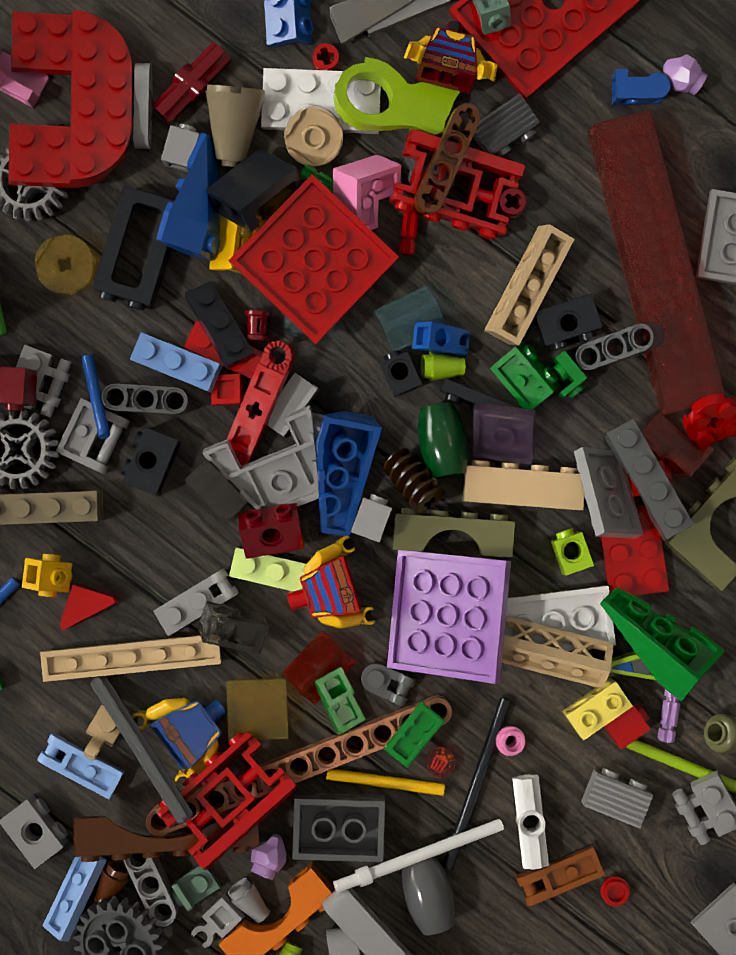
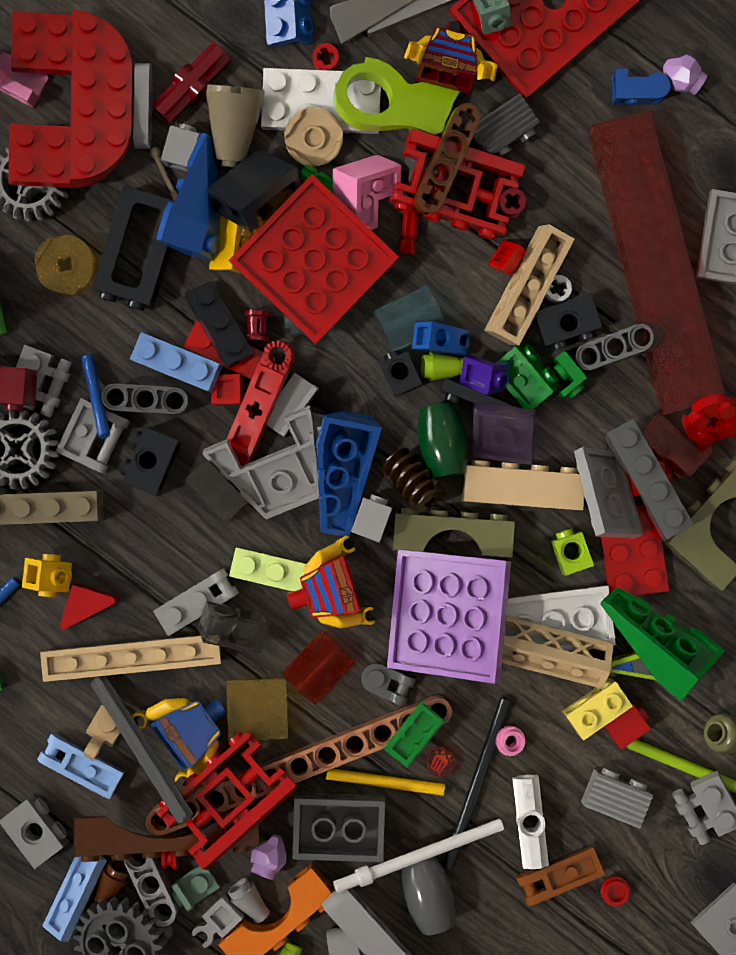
(155, 154): none -> dark tan hinge
(169, 860): none -> red bush
(261, 540): dark red brick -> none
(339, 700): green slope -> none
(484, 375): none -> dark purple bracket
(507, 257): none -> red plate
(555, 298): none -> white bush
(669, 718): lavender axle -> none

